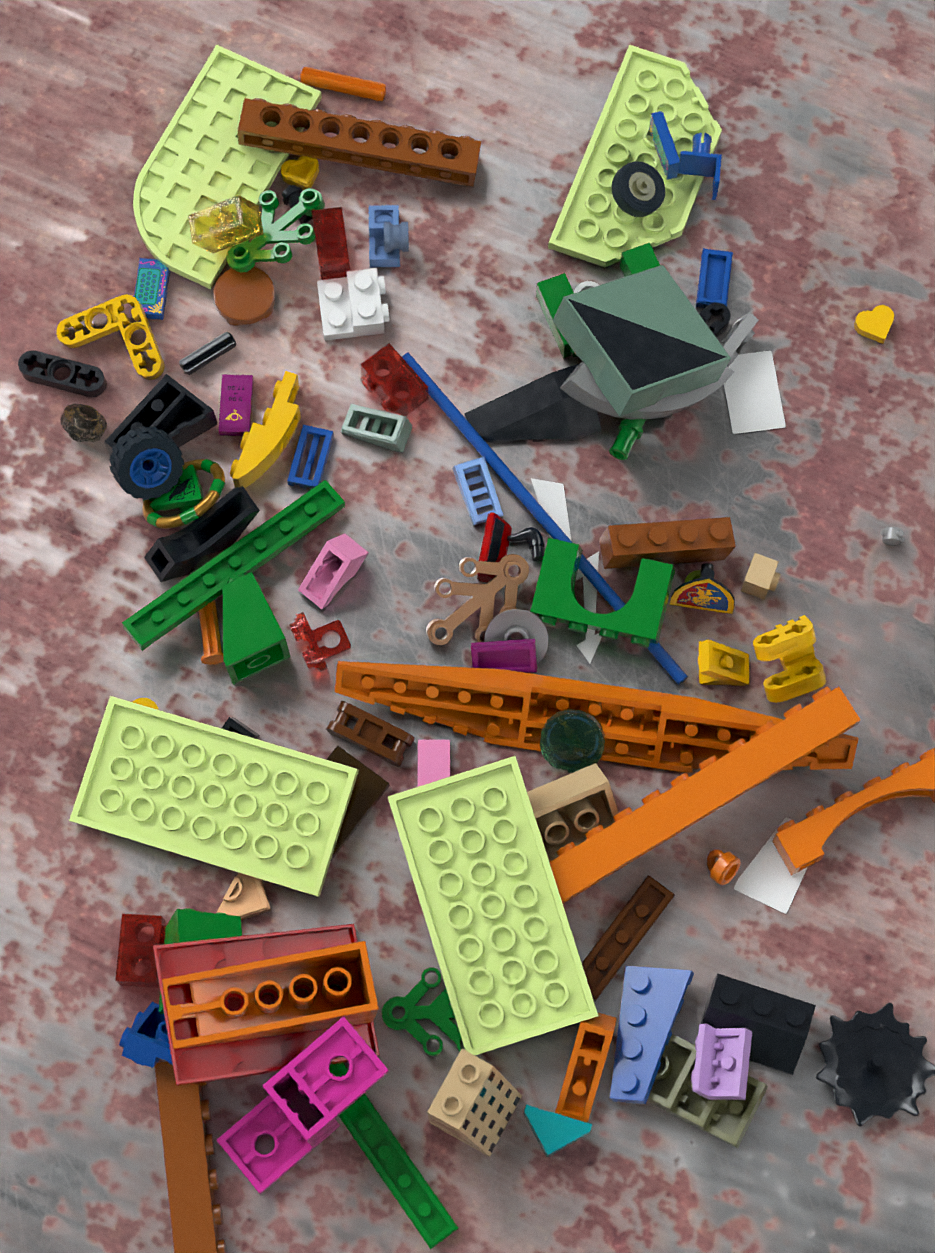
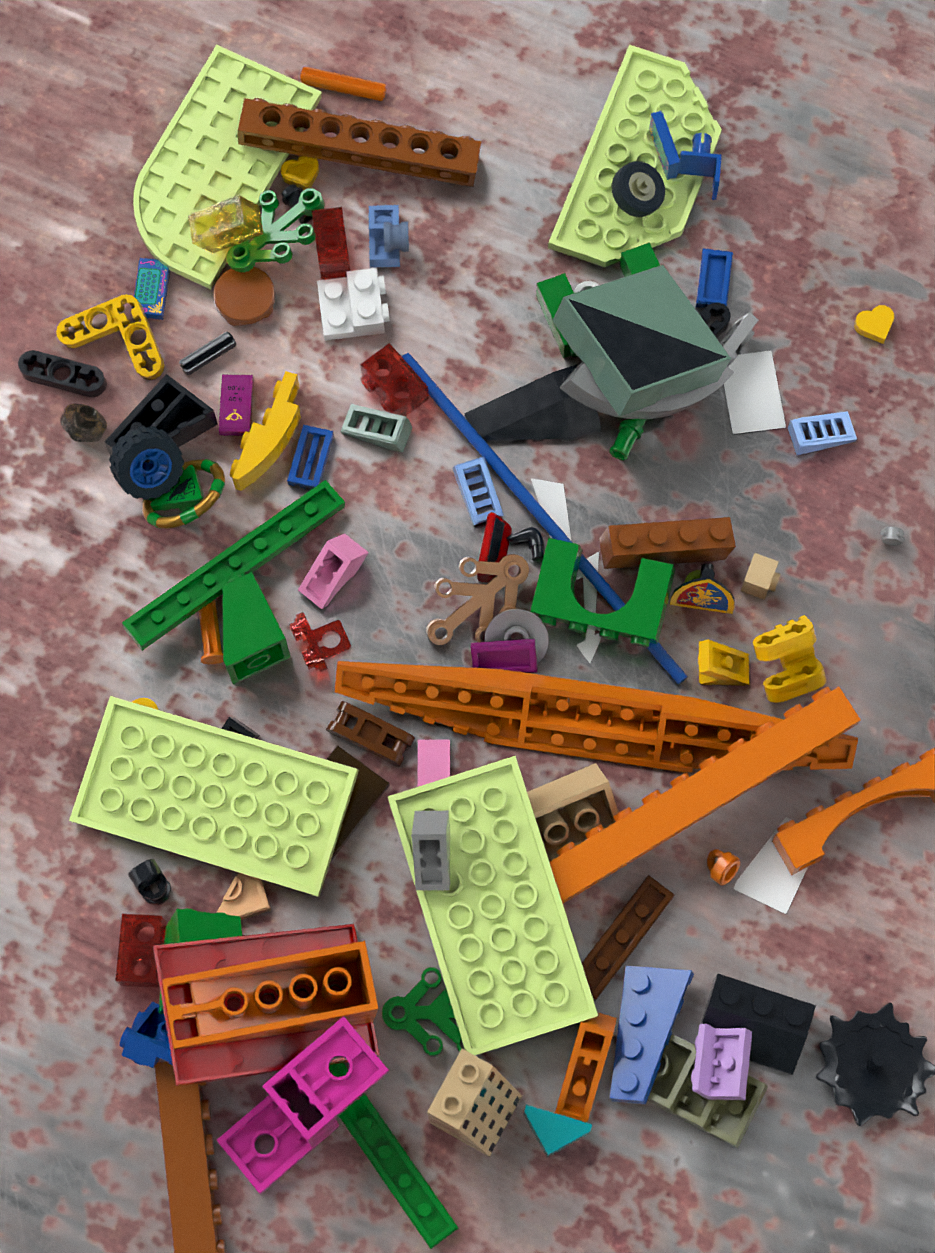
(146, 875): none -> black connector
(212, 532): black arch -> none
(431, 850): none -> light grey arch
(572, 740): clear green tile -> none
(814, 444): none -> light blue slope

